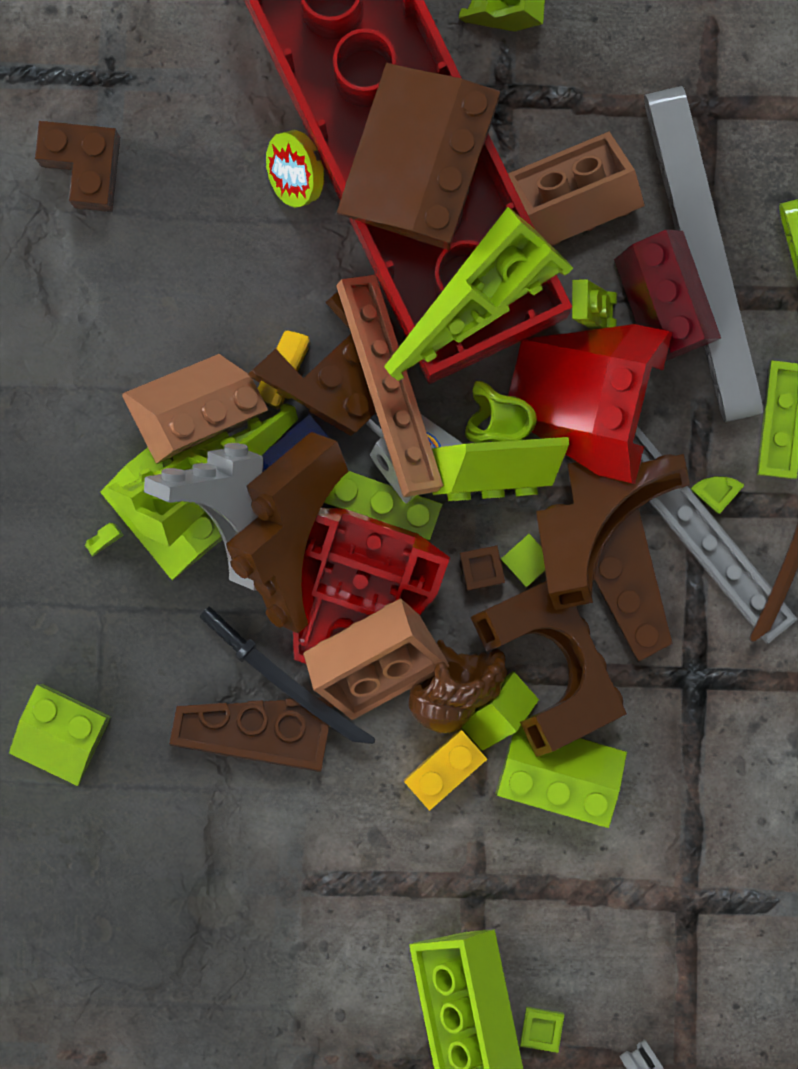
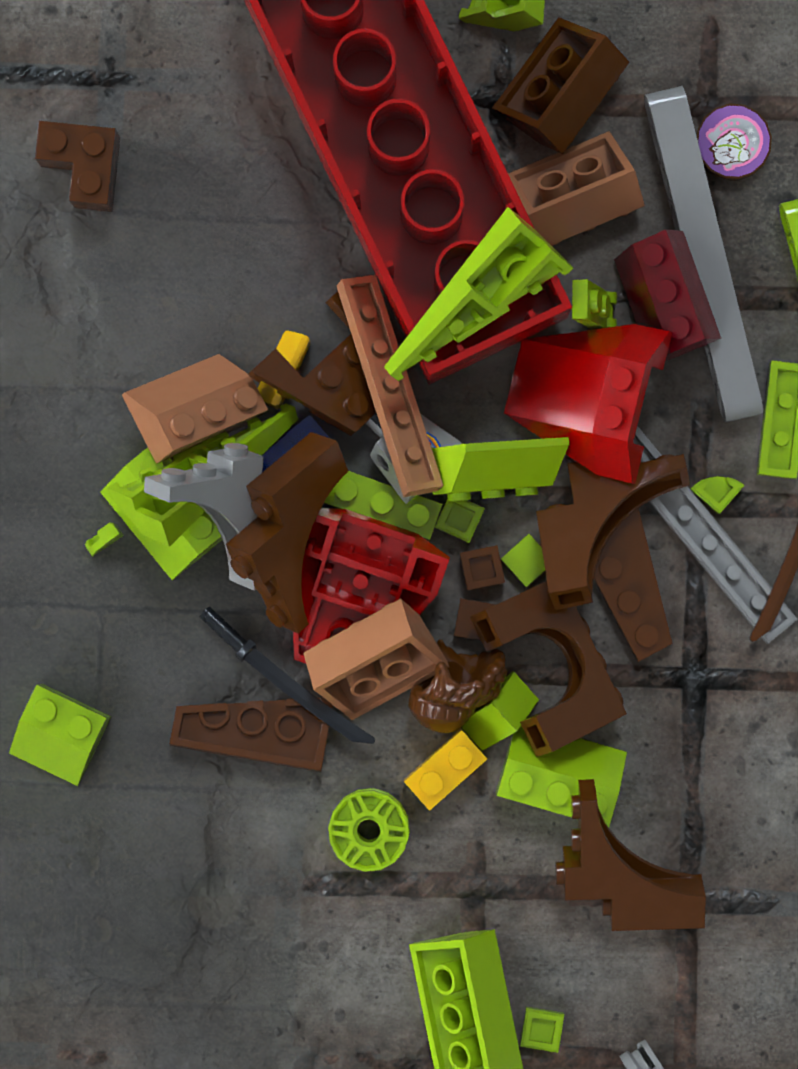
(294, 168): tile -> none
(362, 852): none -> lime wheel
(419, 154): reddish brown slope -> none
(460, 519): none -> lime tile
(464, 625): none -> reddish brown tile
(510, 416): lime piece -> none
(561, 84): none -> reddish brown slope
(631, 889): none -> reddish brown arch
(733, 142): none -> tile

